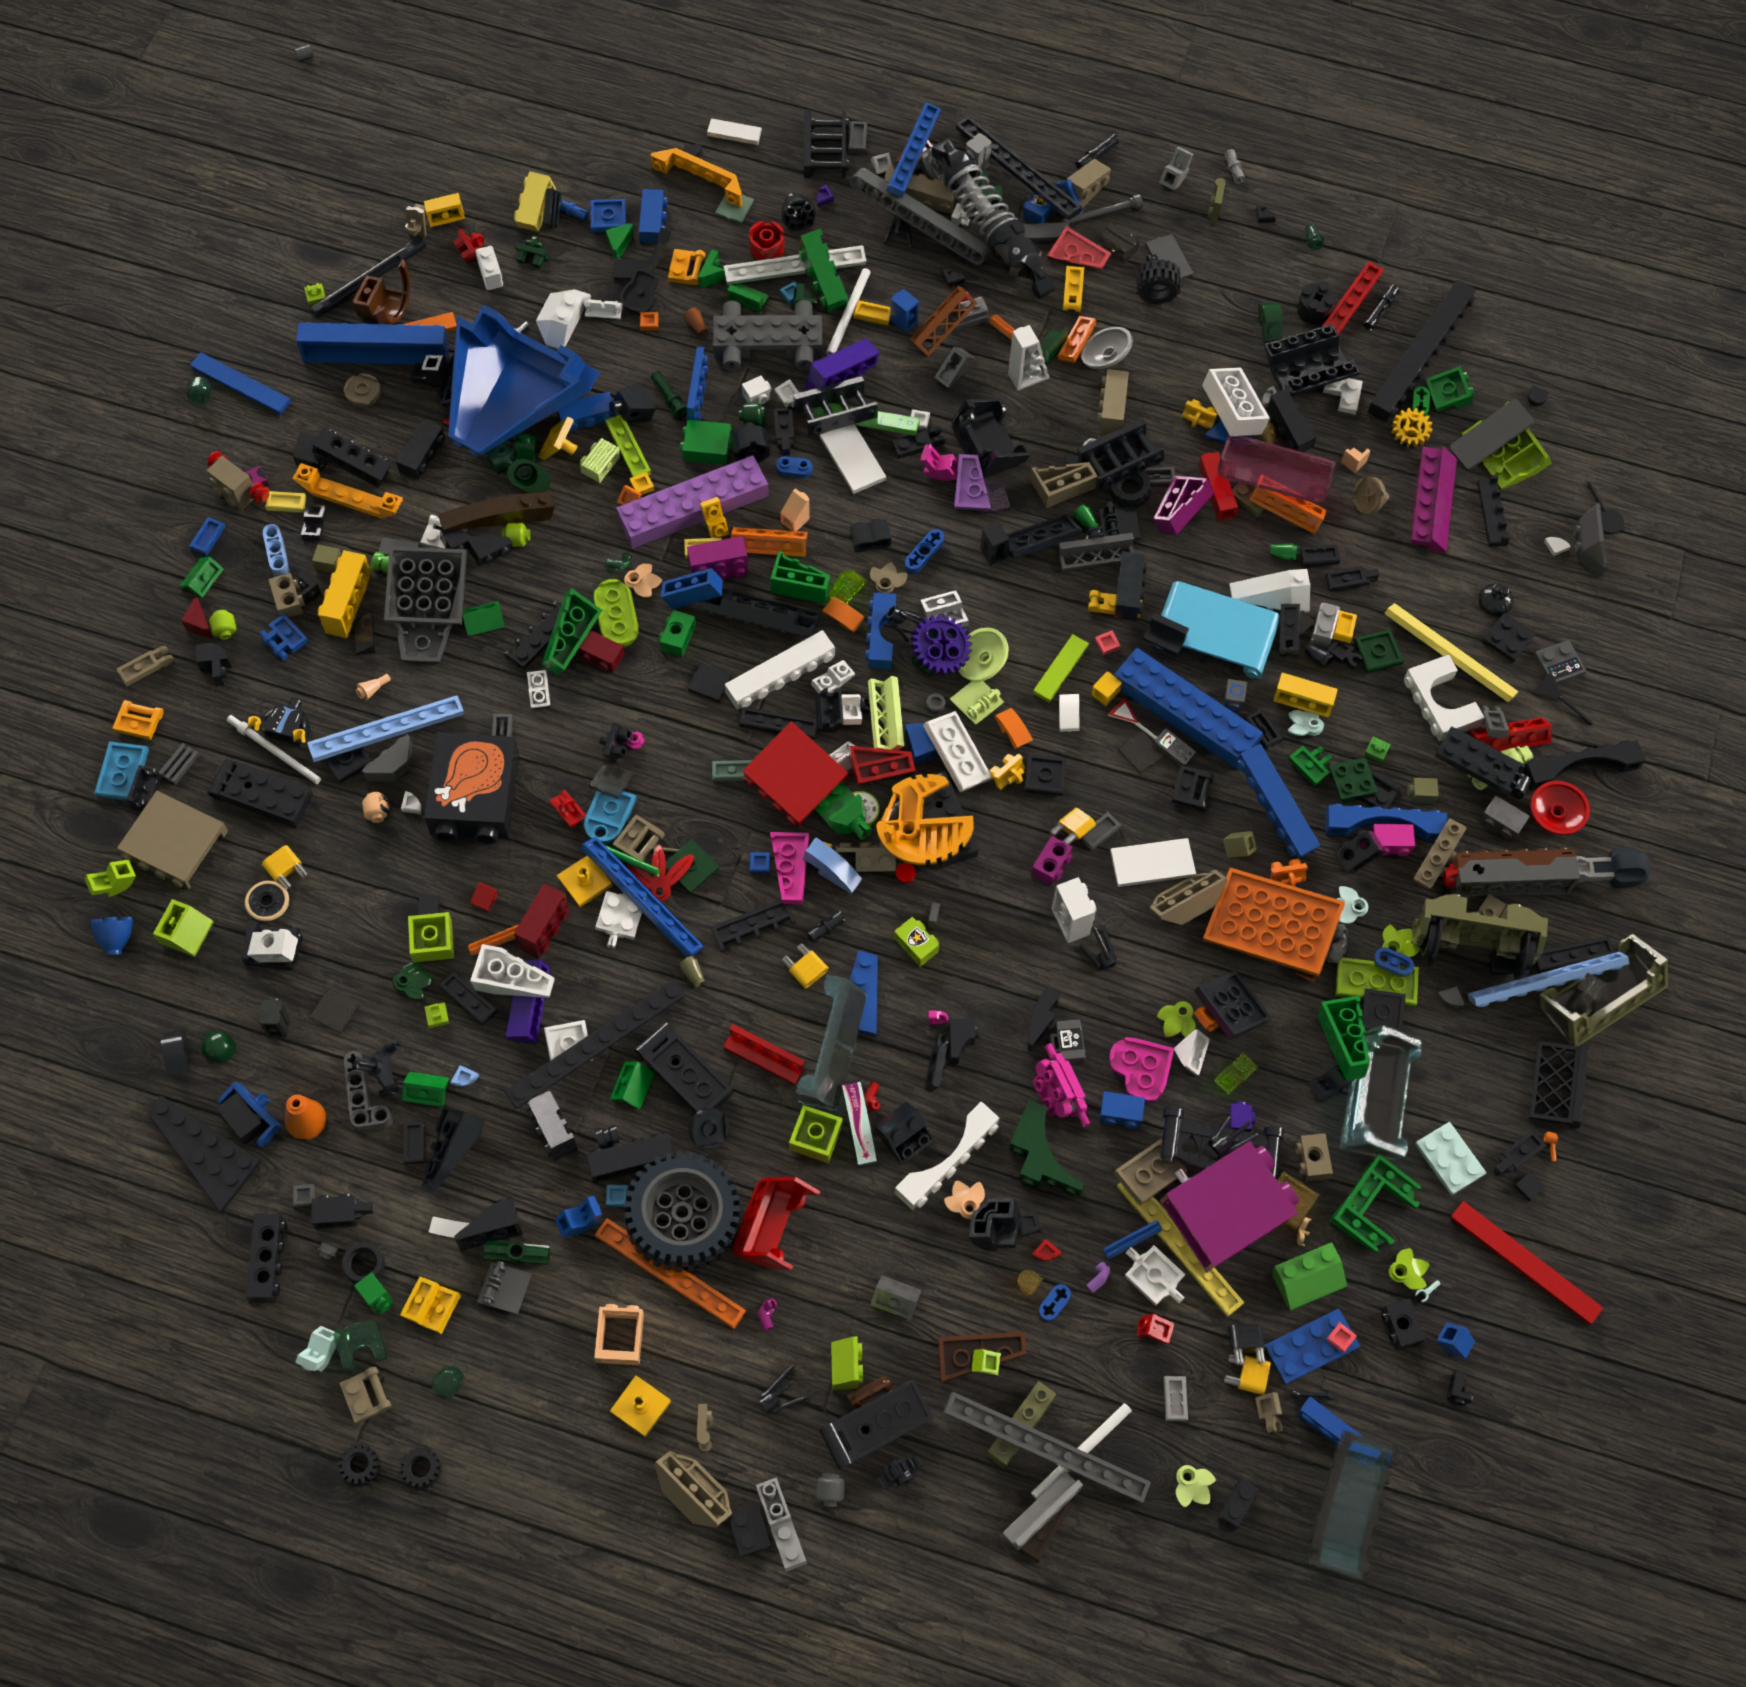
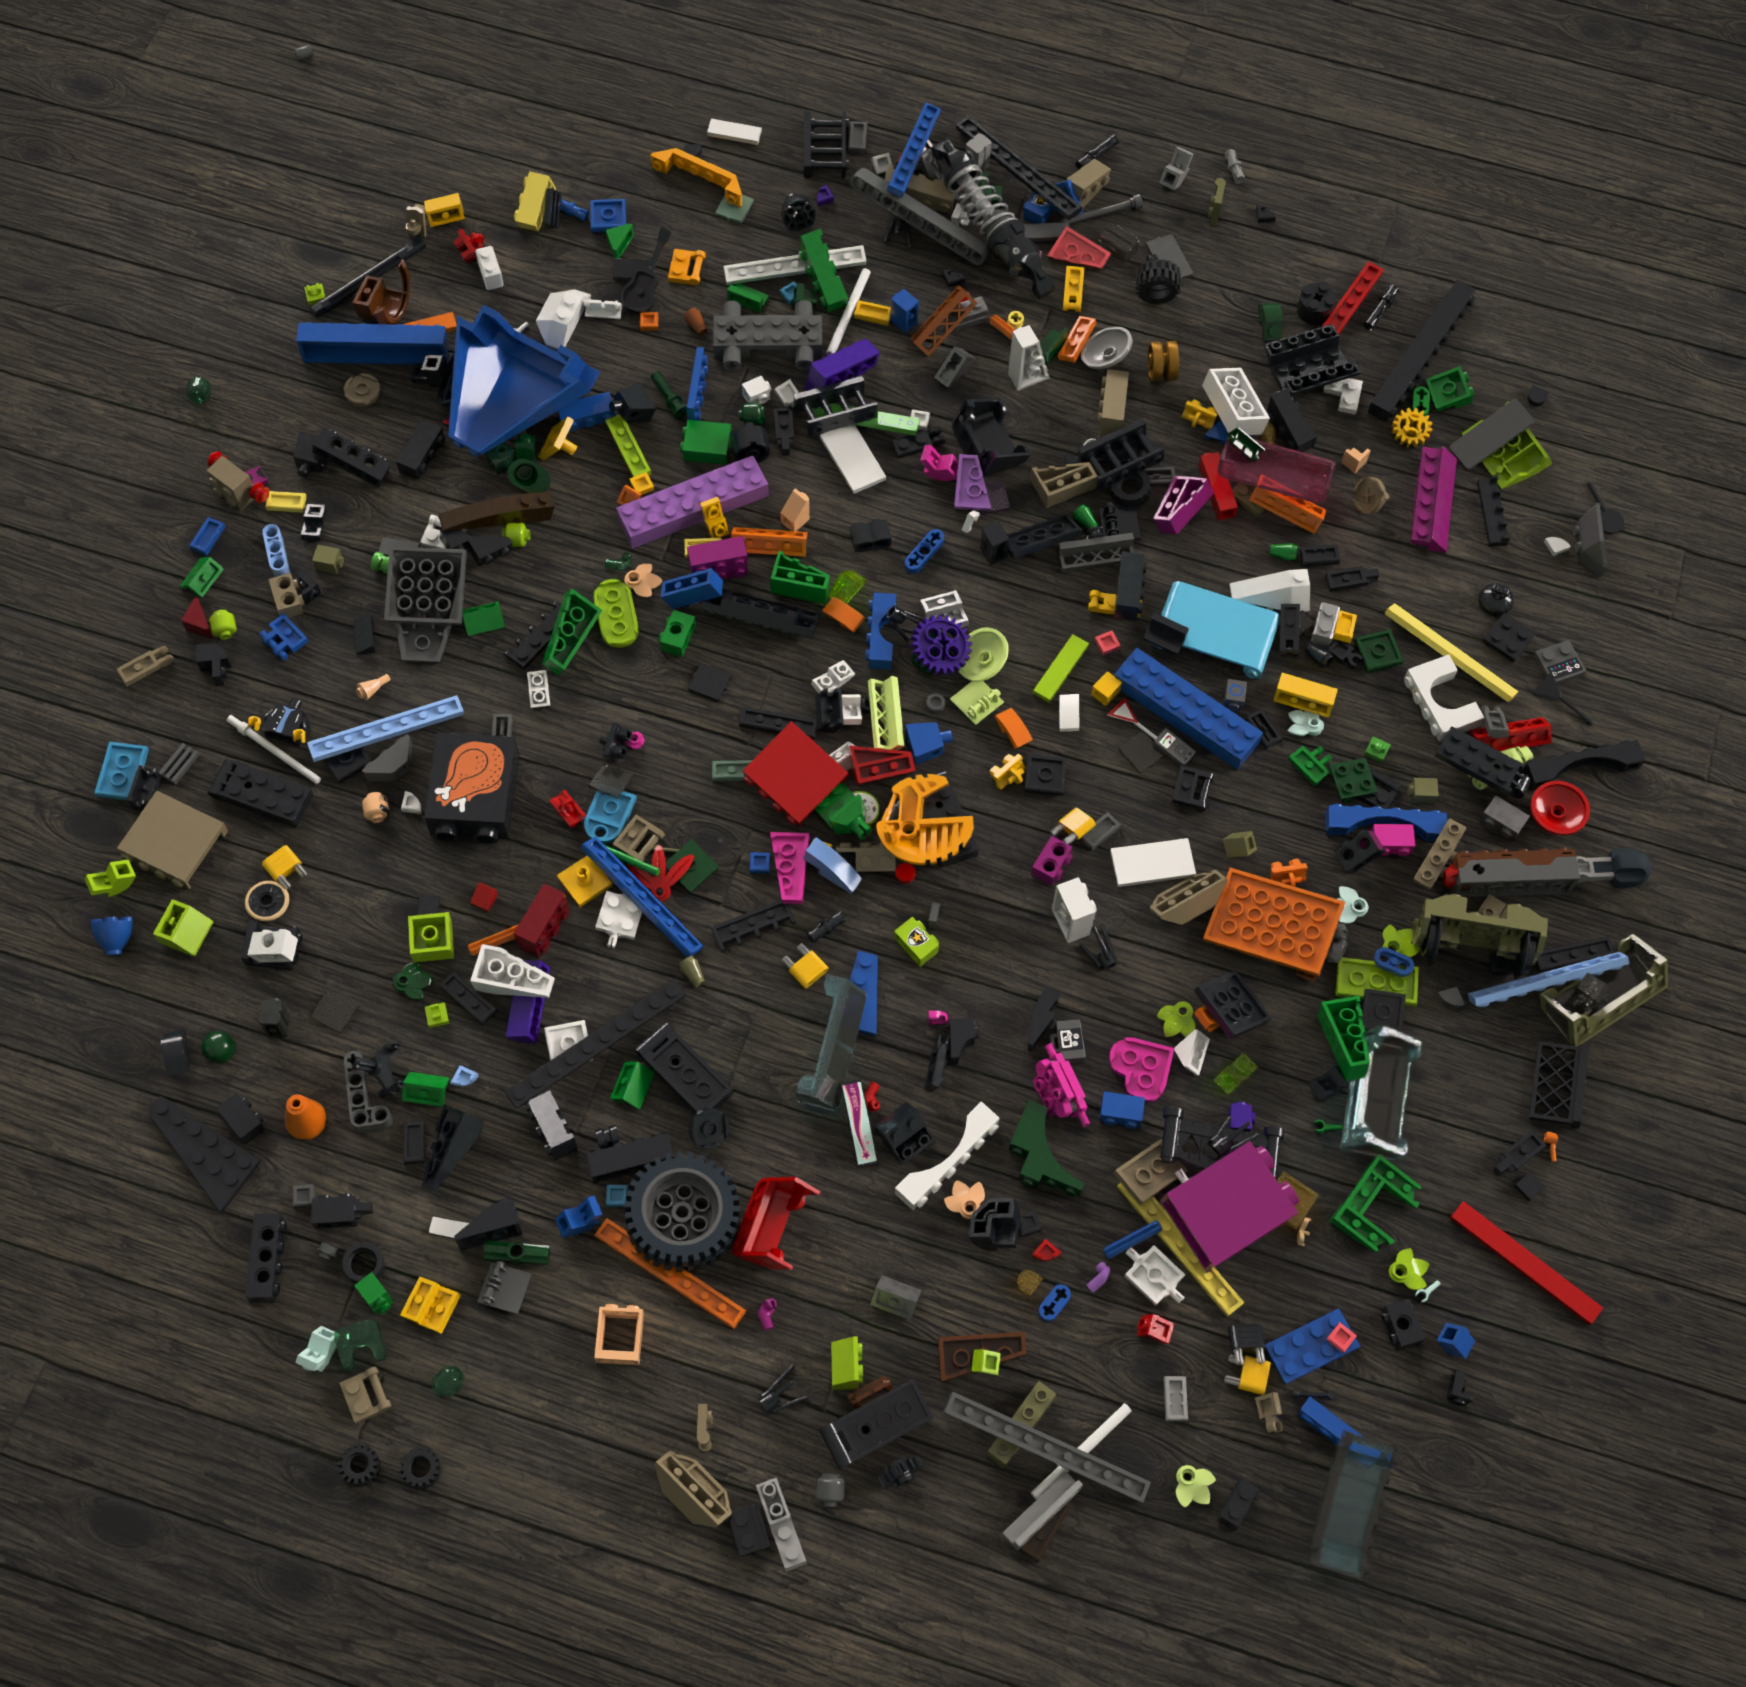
(137, 725): light orange plate -> none
(240, 383): blue tile -> none
(258, 1105): blue piece -> none
(310, 479): light orange slope -> none
(344, 594): yellow brick -> none
(531, 250): dark green hips -> none
(600, 460): yellowish green brick -> none
(601, 651): dark red brick -> none
(640, 1406): yellow tile -> none
(652, 215): blue brick -> none
(711, 273): green slope -> none
(764, 1055): red fence -> none
(766, 240): red brick -> none
(780, 670): white brick -> none
(794, 467): blue plate -> none
(815, 1134): lime brick -> none
(887, 576): dark tan plate -> none
(957, 751): white tile -> none
(971, 517): none -> white tile
(1015, 314): none -> light yellow bush
(1163, 361): none -> pearl gold wheel
(1240, 440): none -> dark green hinge
(1266, 398): light grey tile -> none
(1277, 802): blue brick -> none
(1310, 1276): bright green slope -> none
(1314, 238): clear green cone -> none
(1318, 1146): dark tan brick -> none
(1326, 1127): none -> green hand
(1450, 1158): light aqua plate -> none

